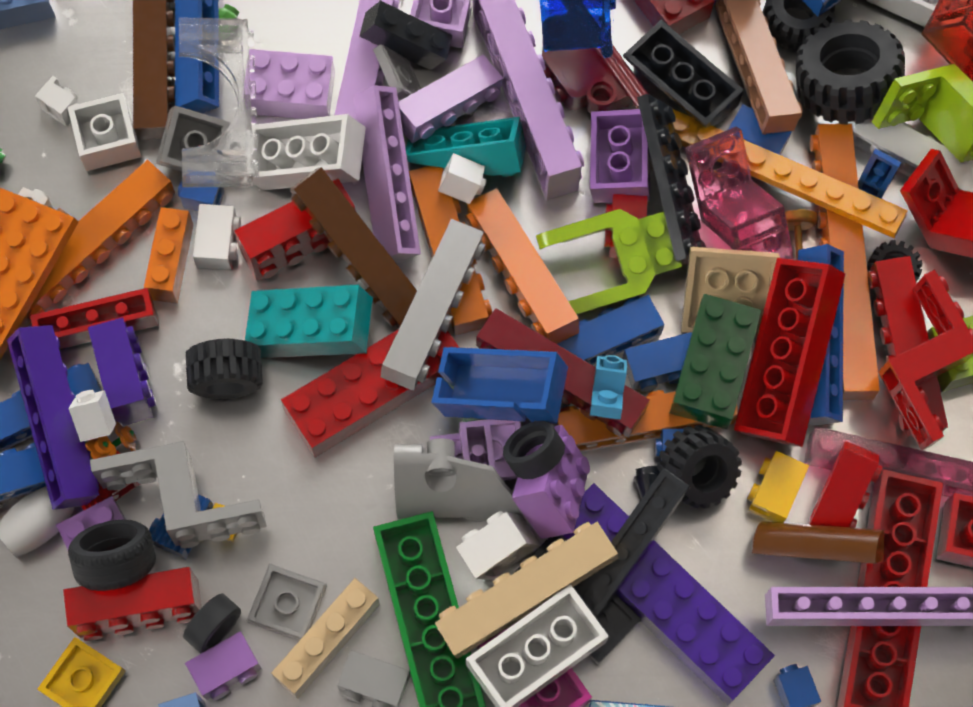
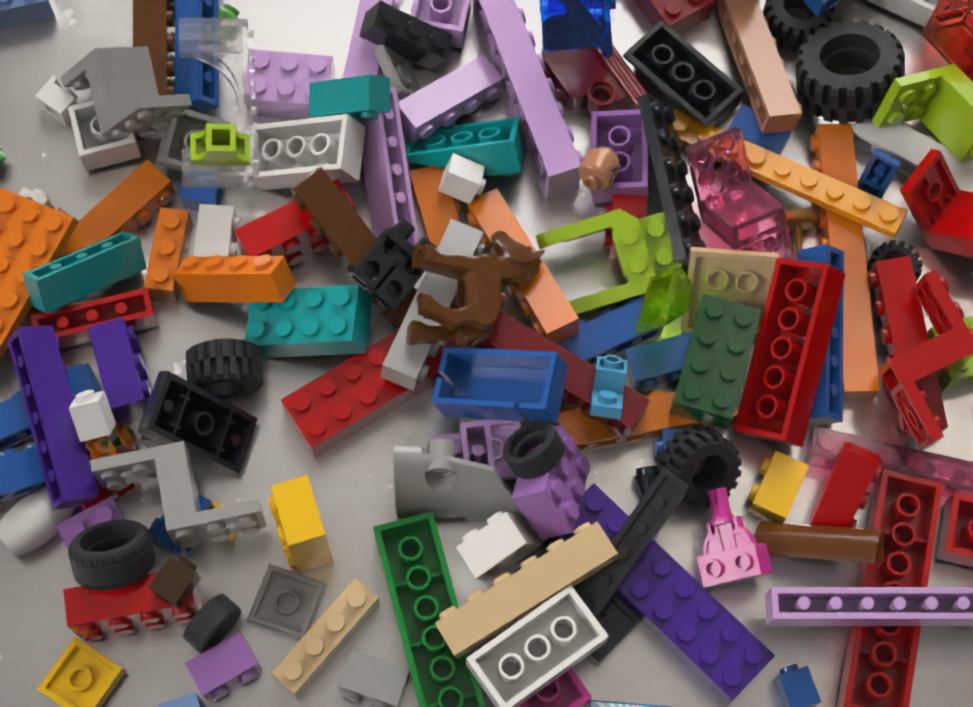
(85, 272): none -> teal brick
(125, 91): none -> light grey bracket
(175, 581): none -> dark brown brick
(210, 427): none -> black brick
(220, 146): none -> lime brick
(235, 279): none -> orange brick
(300, 524): none -> yellow brick
(354, 96): none -> teal brick
(388, 266): none -> black hips
(478, 290): none -> reddish brown animal
(599, 168): none -> nougat head
(665, 300): none -> clear neon green slope
(729, 547): none -> brick

